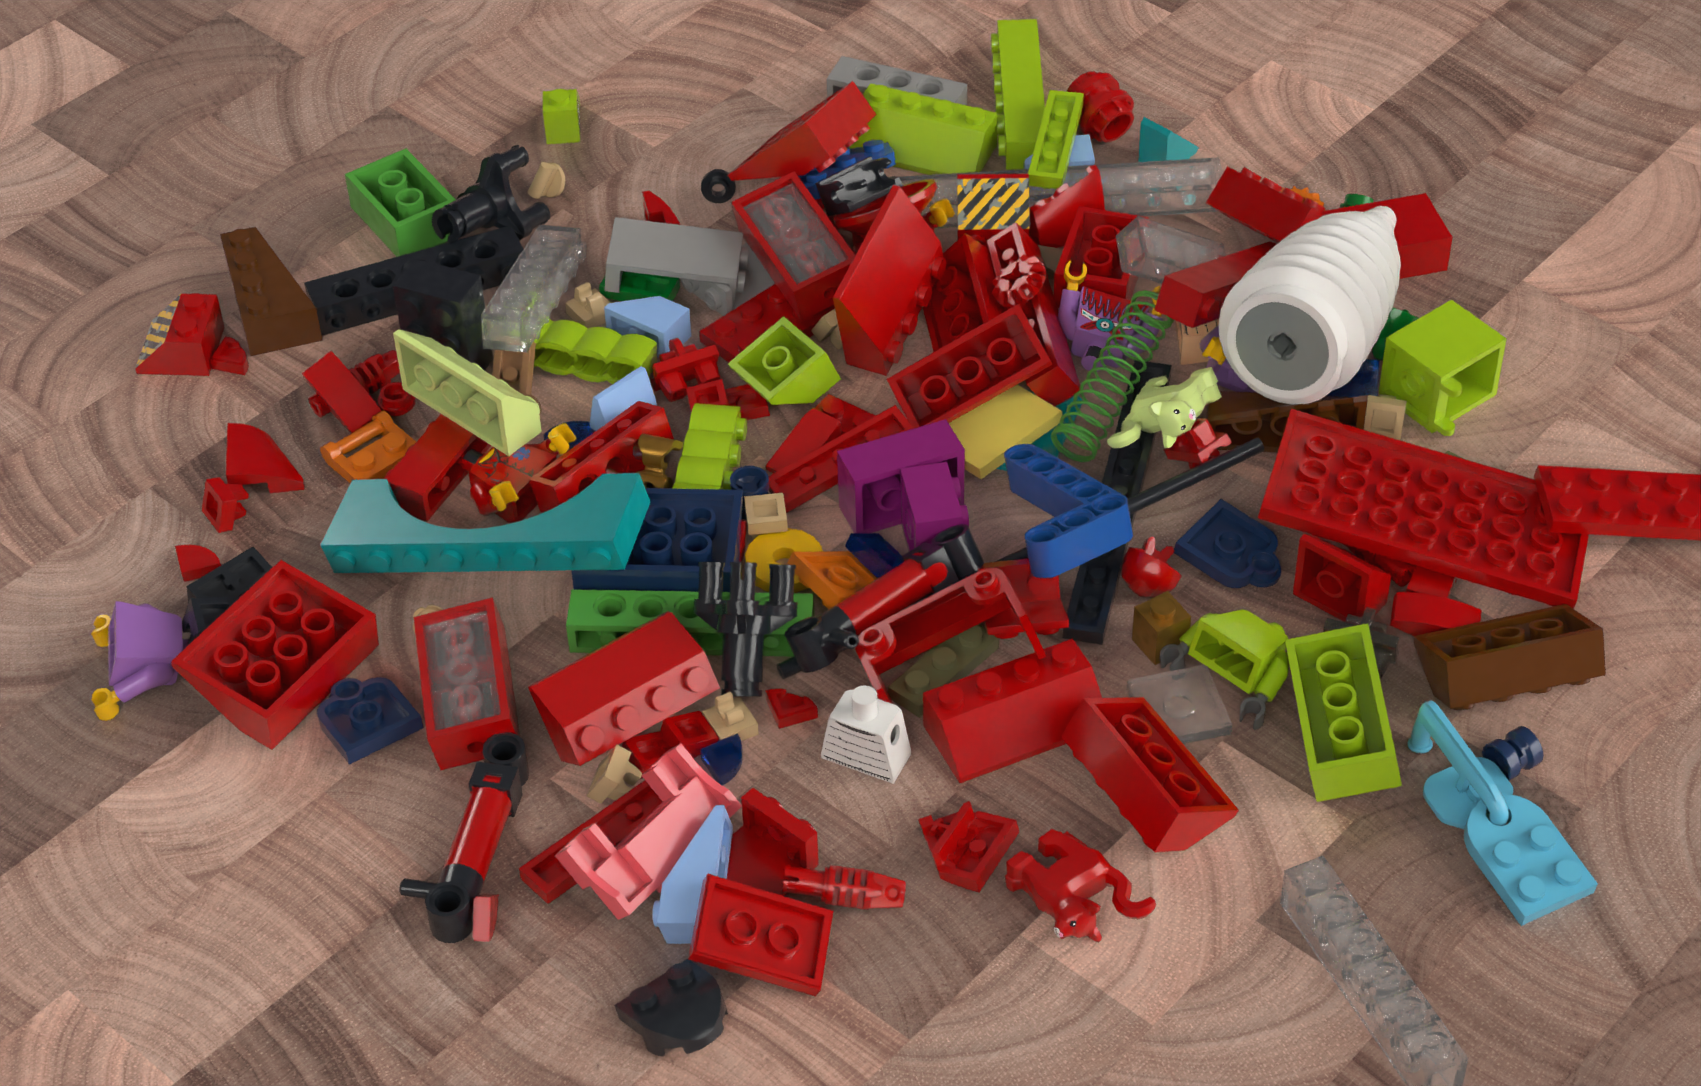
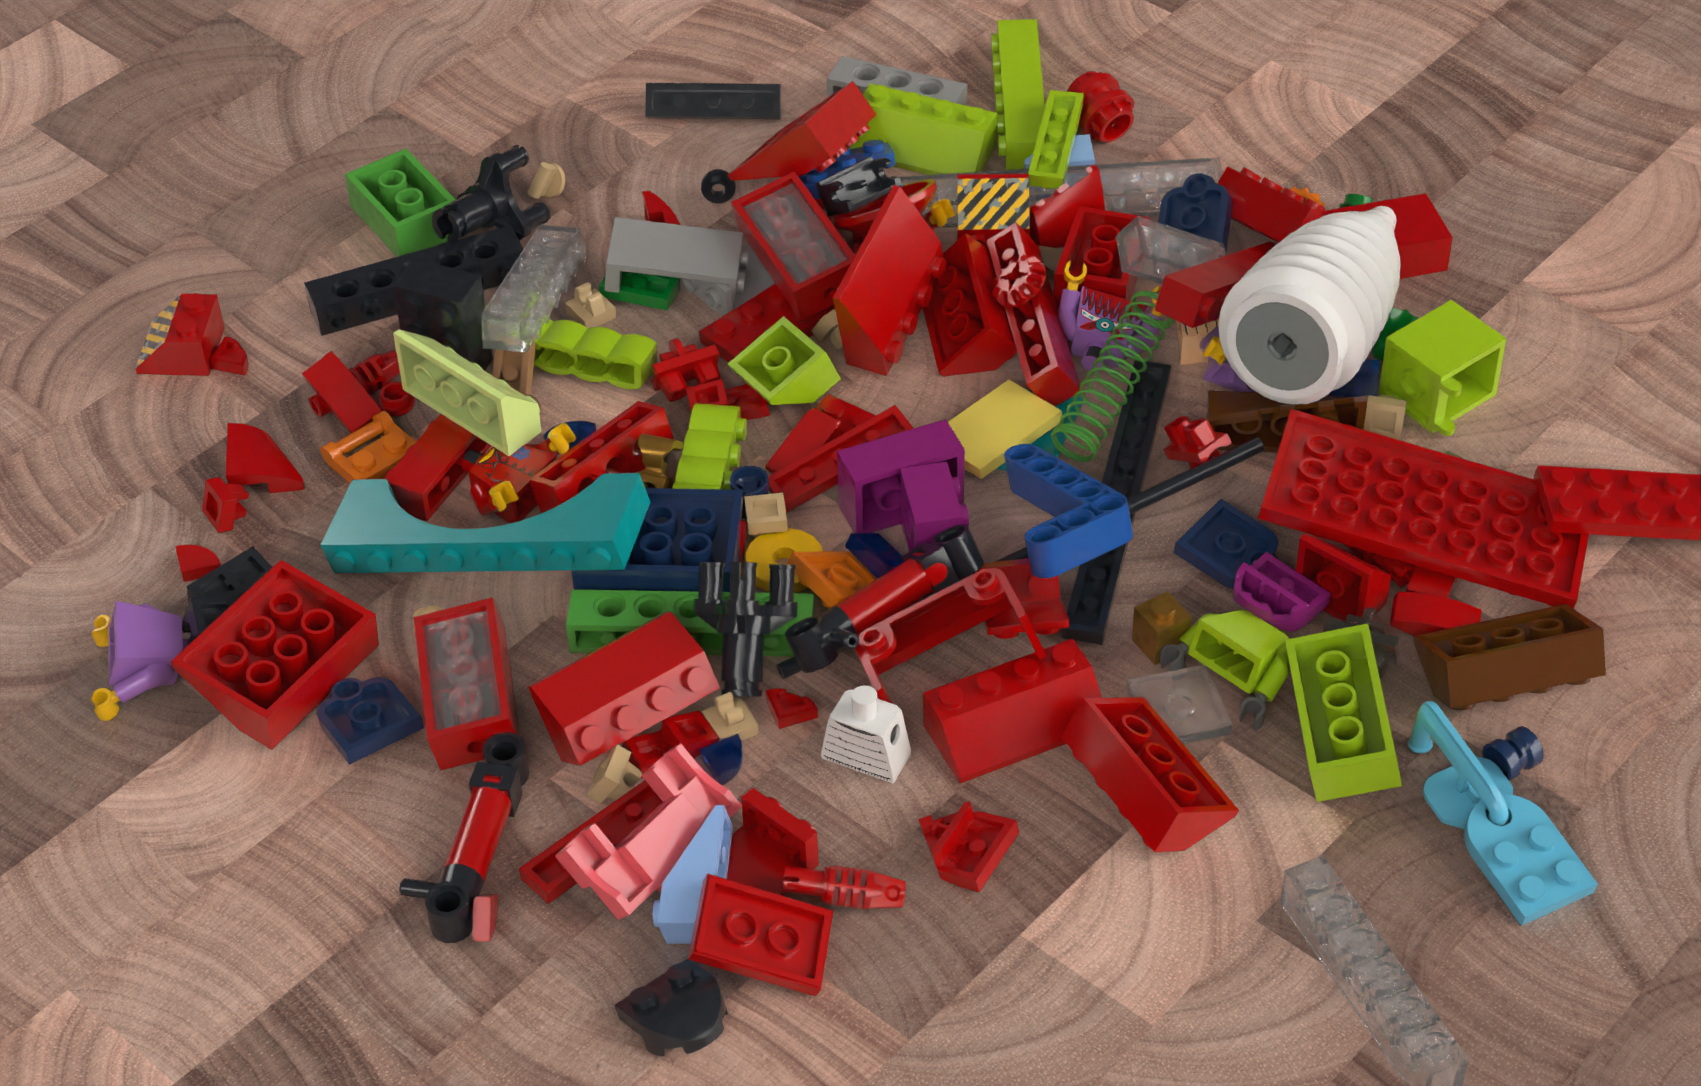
(268, 298): reddish brown wedge -> none
(561, 116): lime slope -> none
(620, 397): light blue slope -> none
(652, 318): light blue slope -> none
(713, 101): none -> black plate
(941, 666): olive plate -> none
(970, 370): red slope -> none
(1068, 883): red animal -> none
(1148, 570): red piece -> none
(1162, 144): teal slope -> none
(1167, 408): yellowish green animal -> none
(1198, 208): none -> dark blue plate
(1278, 593): none -> magenta slope

